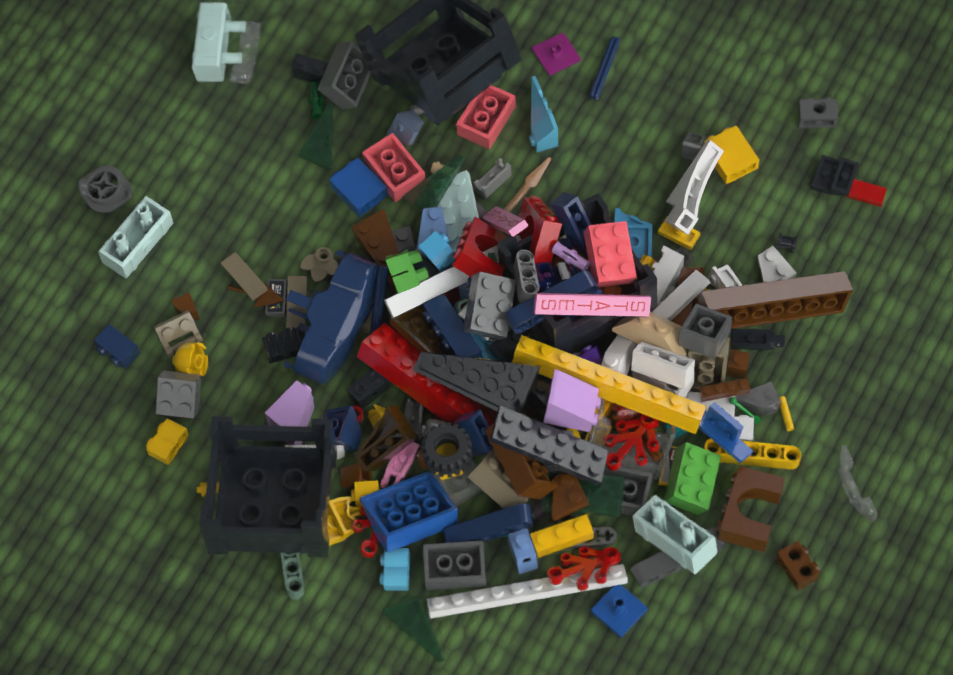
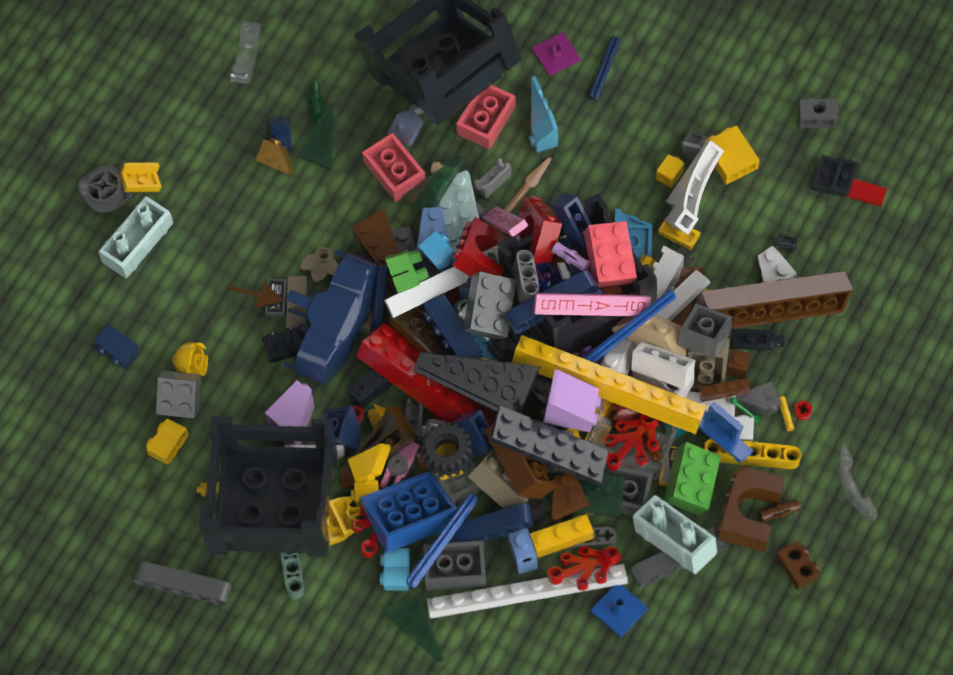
(140, 177): none -> yellow bracket
(174, 328): dark tan plate -> none
(182, 583): none -> dark grey beam
(185, 303): reddish brown brick -> none
(212, 42): light aqua piece -> none
(244, 276): dark tan tile -> none
(275, 156): none -> pearl gold slope
(281, 131): none -> dark blue slope
(308, 68): black brick -> none
(345, 76): dark grey brick -> none
(358, 187): blue brick -> none
(369, 463): none -> yellow slope
(397, 465): none -> flat silver tile
(441, 541): none -> blue axle
(631, 326): none -> blue axle
(670, 171): none -> yellow brick
(723, 277): white bracket -> none
(779, 510): none -> reddish brown pin
(805, 416): none -> red bush

